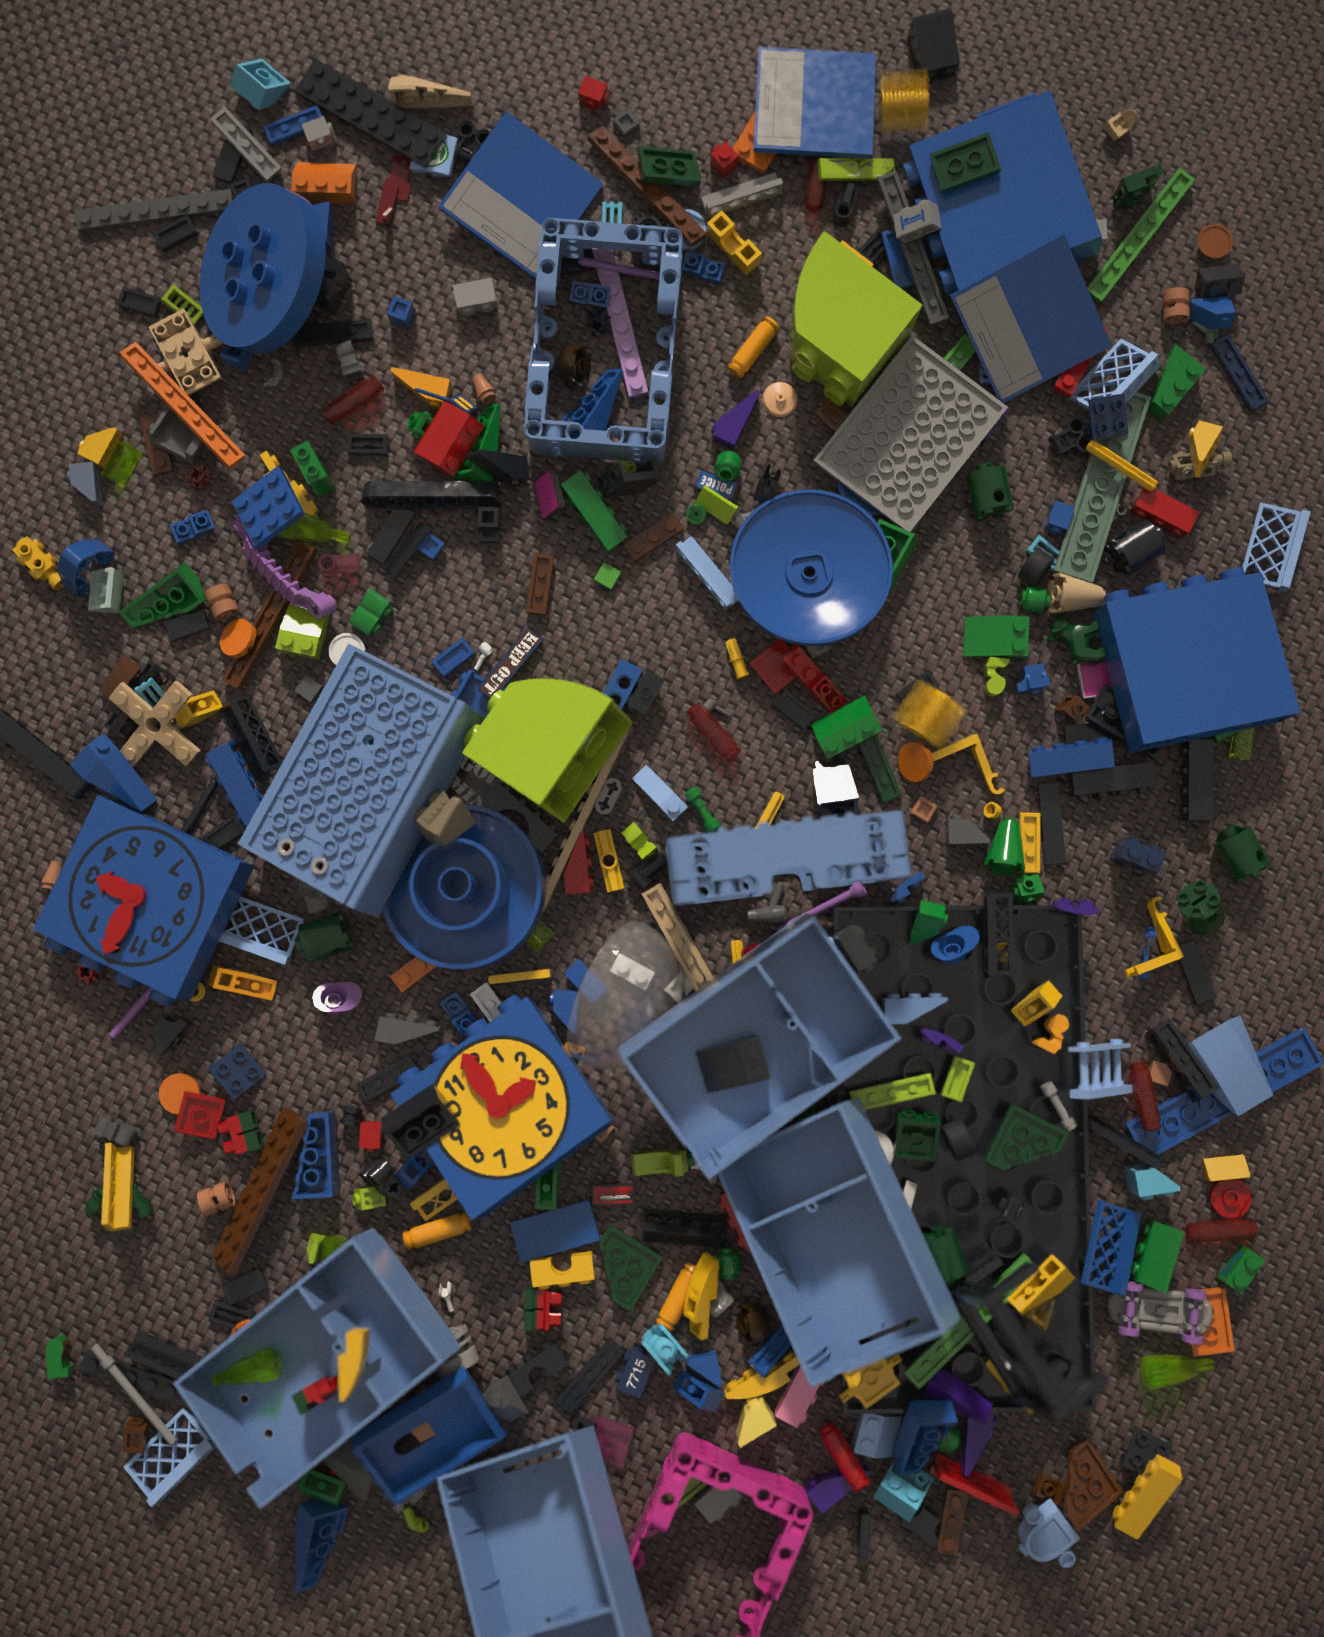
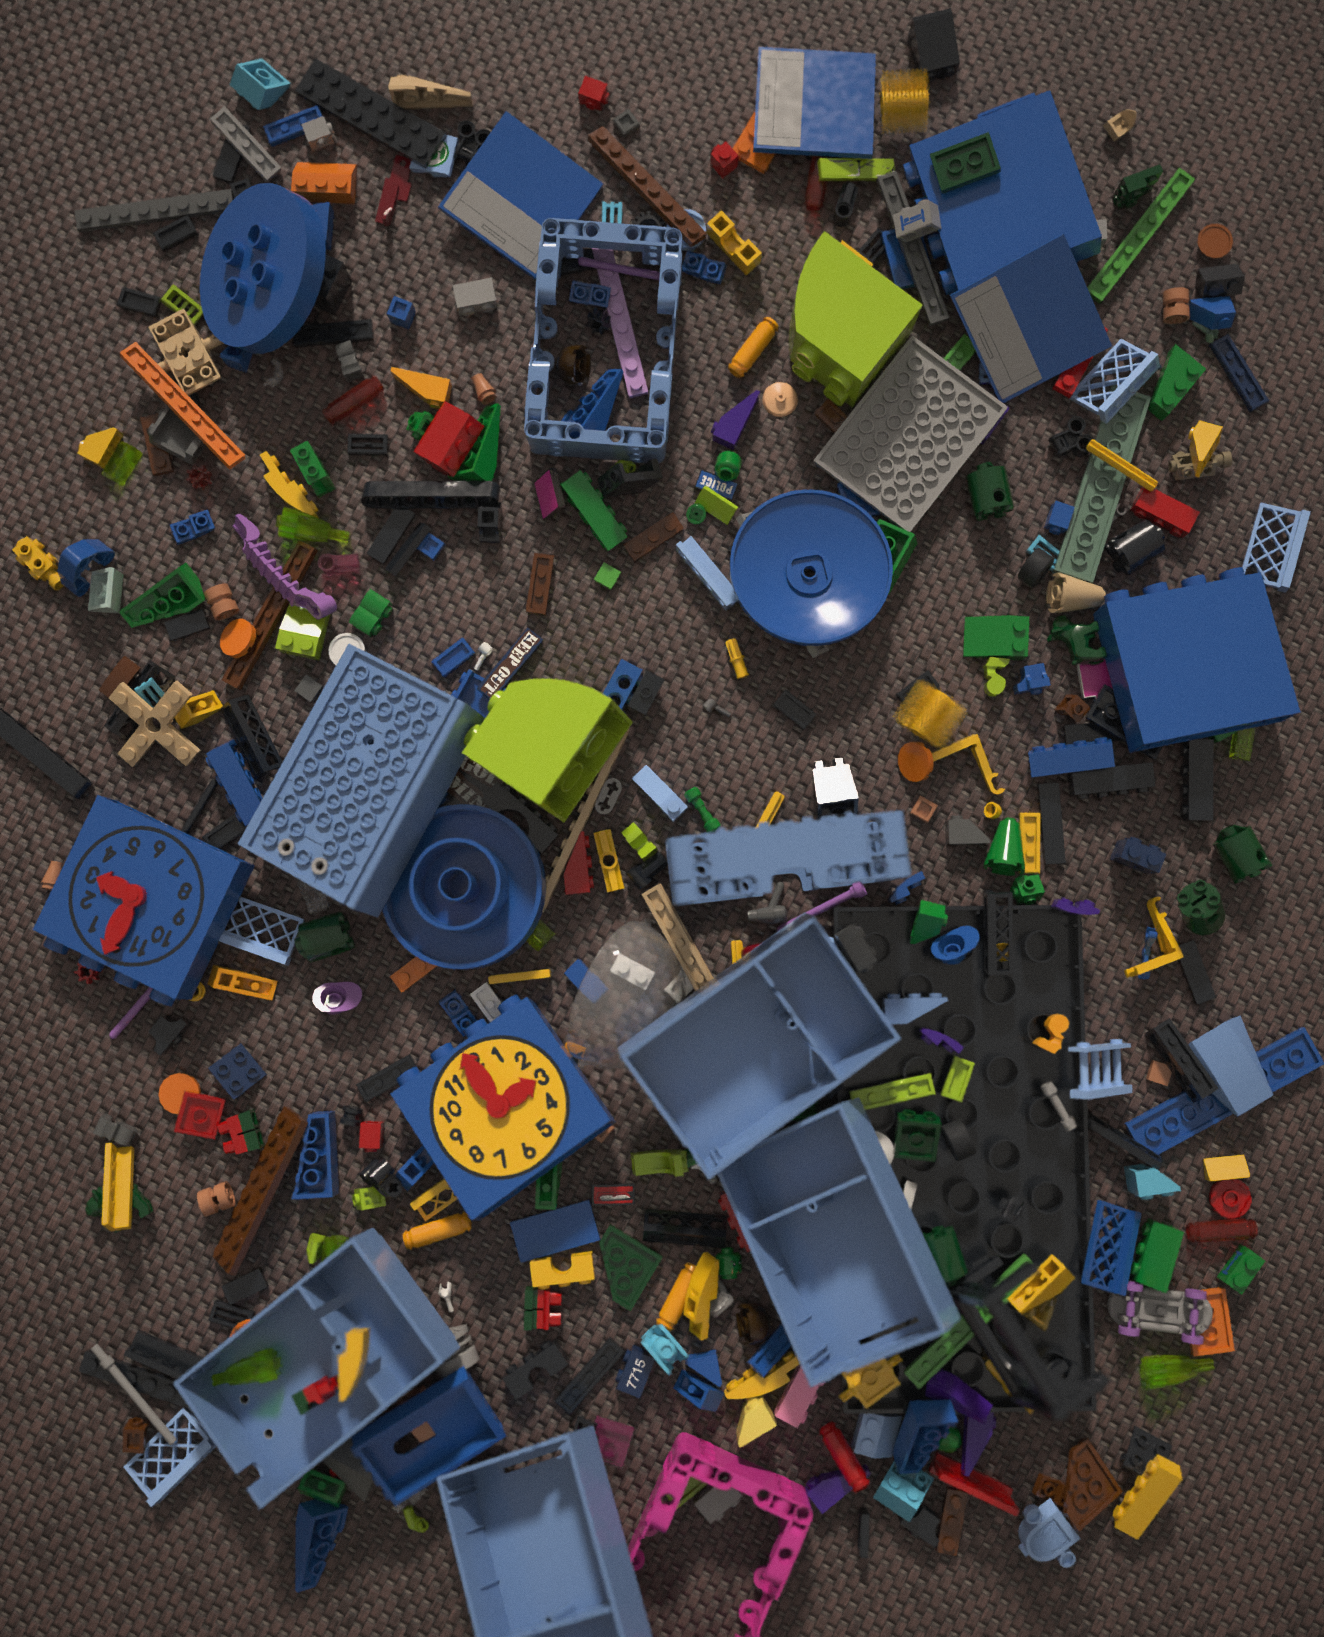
(57, 1358): green leg -> none
(87, 480): sand blue slope -> none
(109, 770): blue wedge -> none
(268, 507): blue plate -> none
(397, 1030): dark grey slope -> none
(419, 1121): black slope -> none
(443, 819): dark tan piece -> none
(457, 400): piece -> none
(502, 466): black slope -> none
(504, 1400): dark grey slope -> none
(562, 1003): blue slope -> none
(668, 166): dark green plate -> none
(713, 731): clear red axle -> none
(733, 1064): black slope -> none
(742, 194): light grey fence -> none
(767, 484): black hinge -> none
(772, 668): red plate -> none
(813, 679): red slope -> none
(846, 727): green slope -> none
(879, 769): dark green tile -> none
(1023, 1139): dark green plate -> none
(1034, 599): green head -> none
(1037, 1003): yellow slope -> none
(1107, 417): dark blue hinge -> none
(1145, 1096): clear red axle -> none

